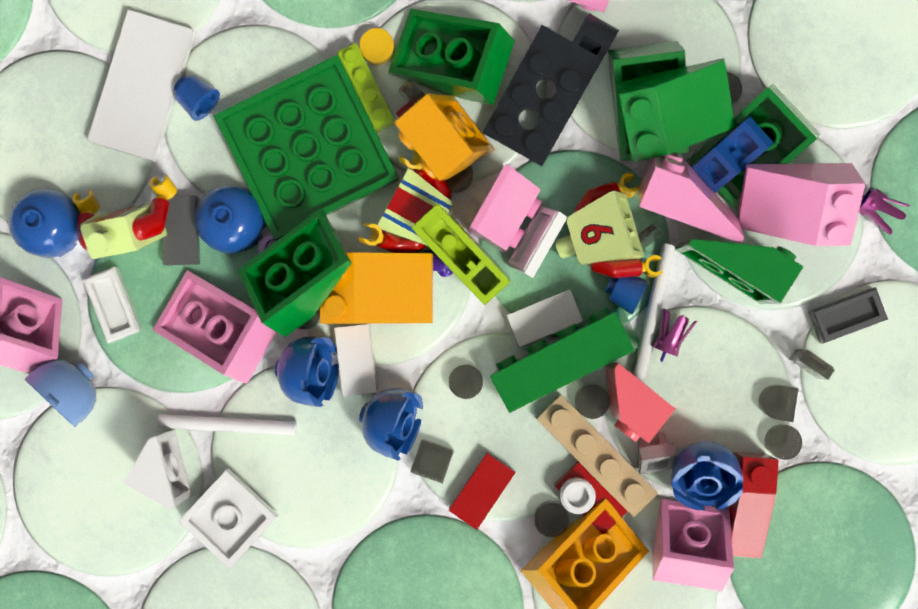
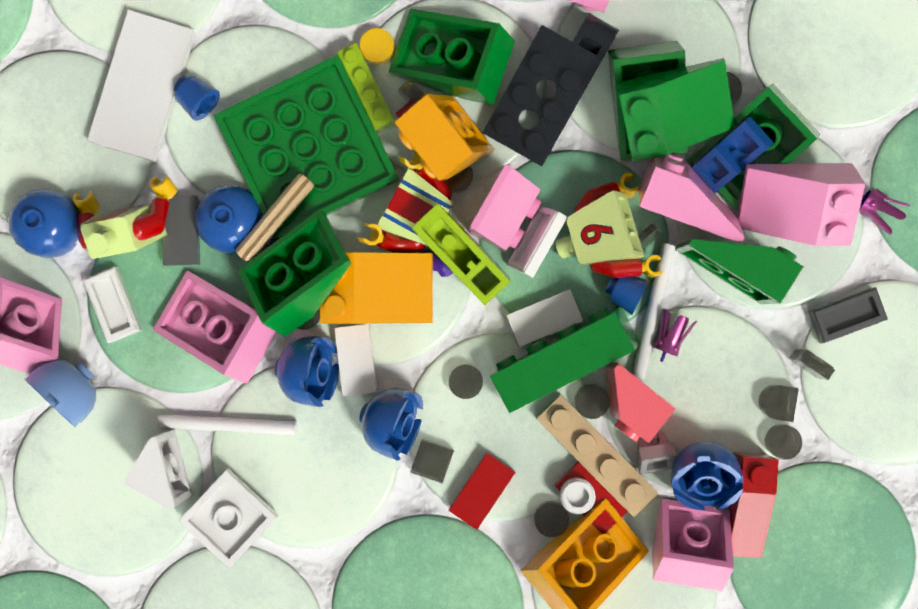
(274, 217): none -> tan axle

